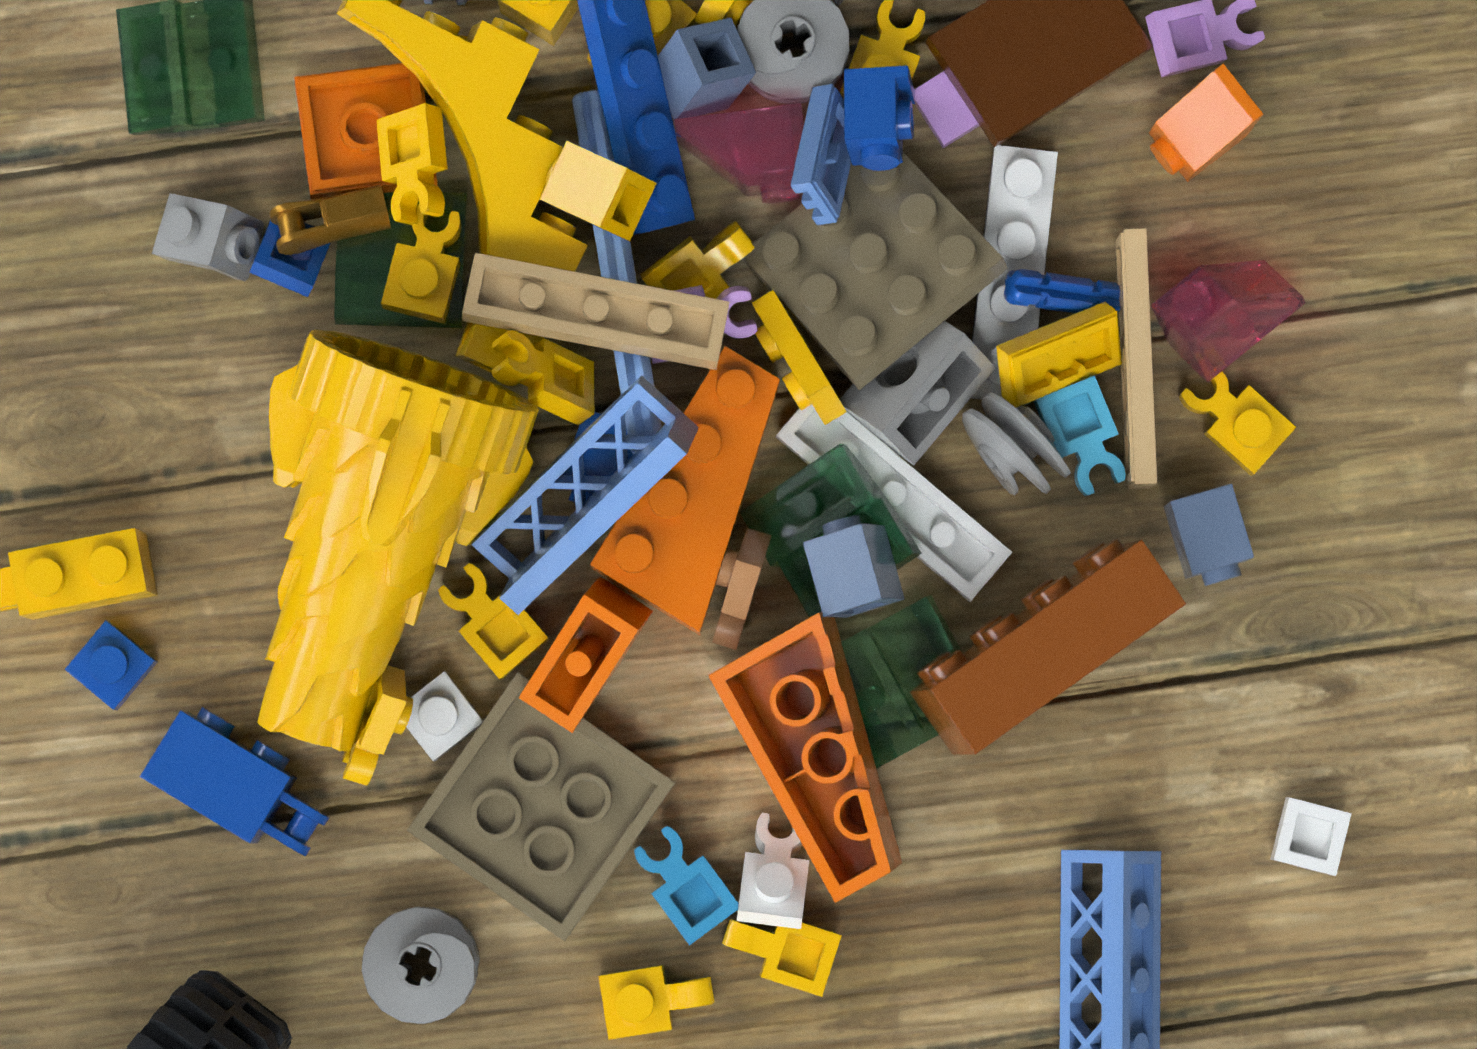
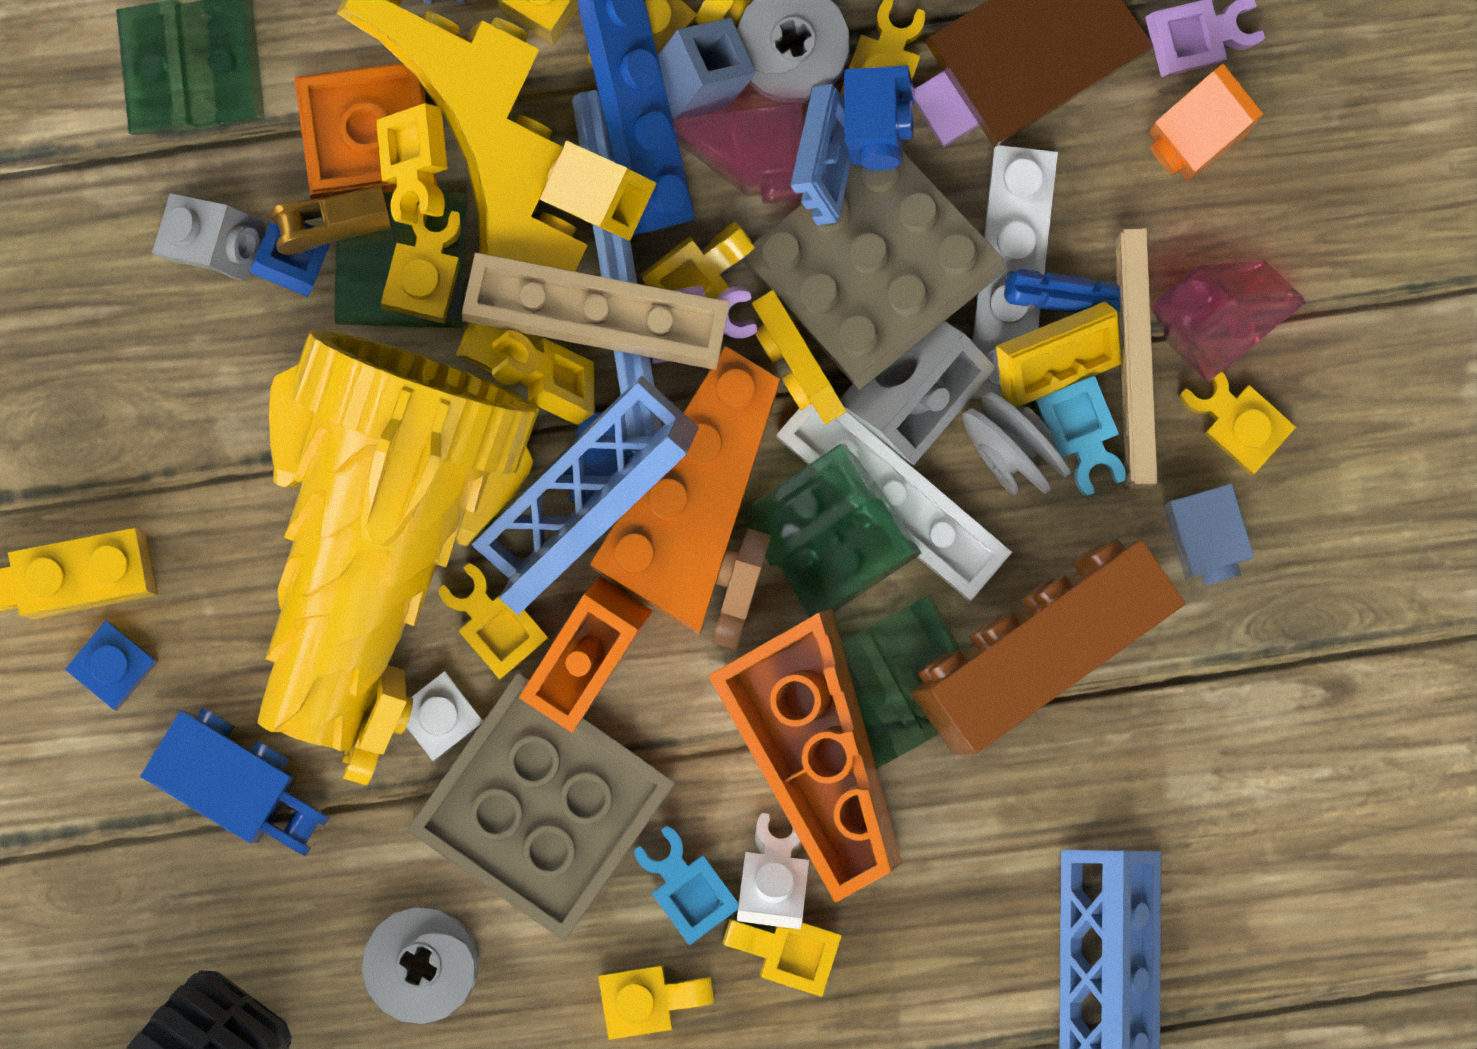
(853, 568): sand blue brick -> none
(1310, 836): white plate -> none

